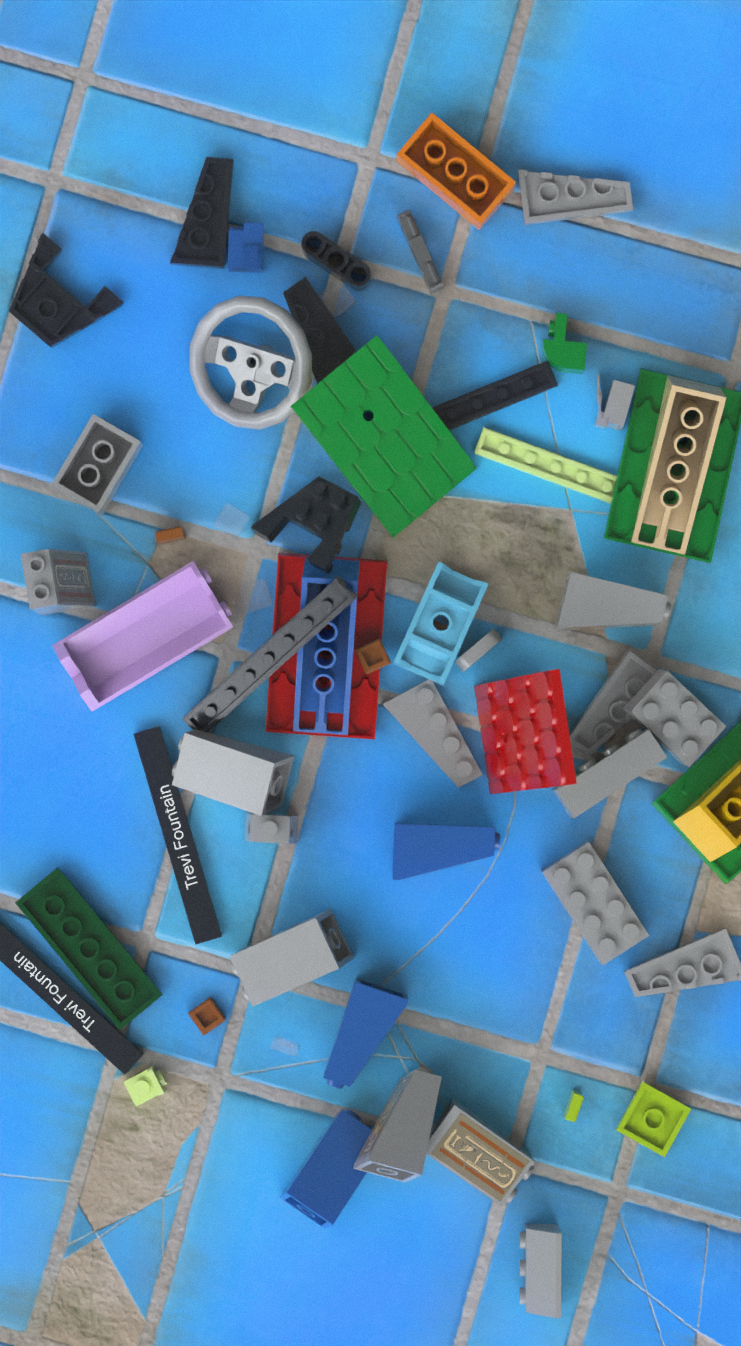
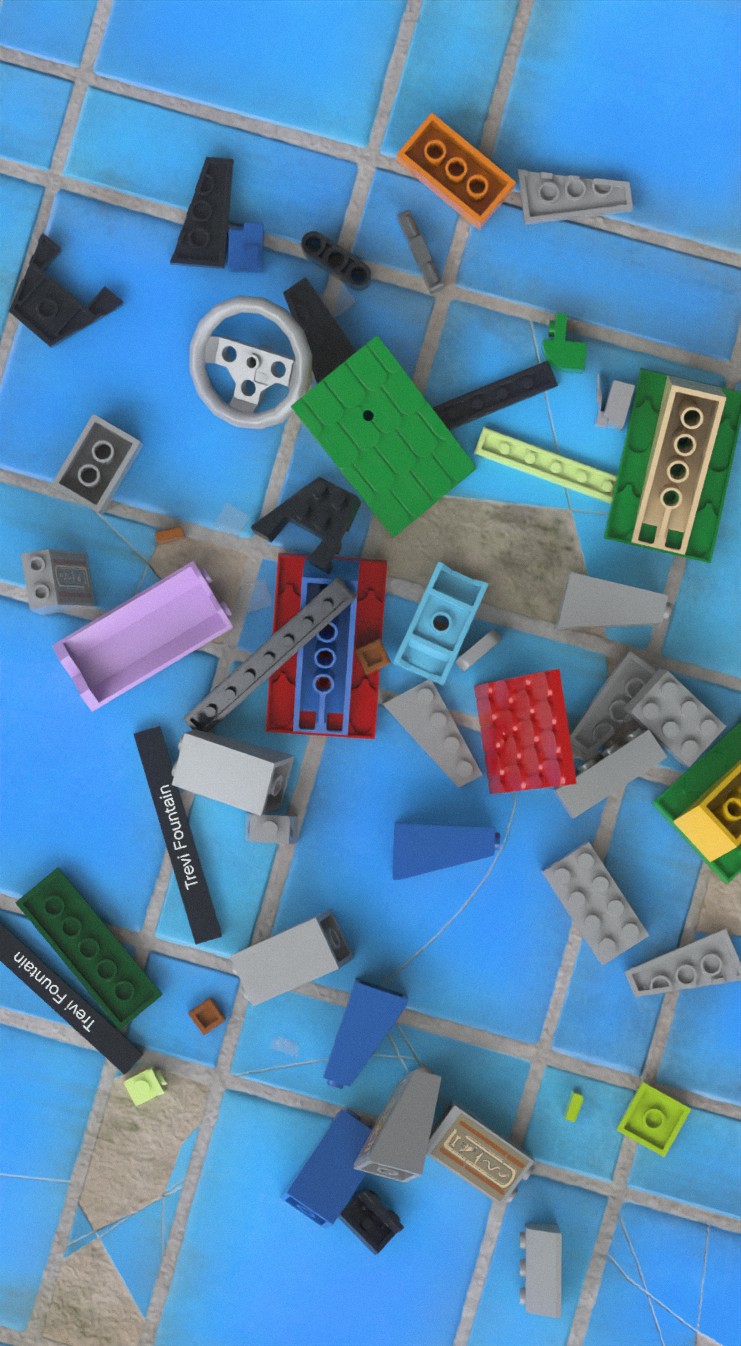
(370, 1220): none -> black bracket

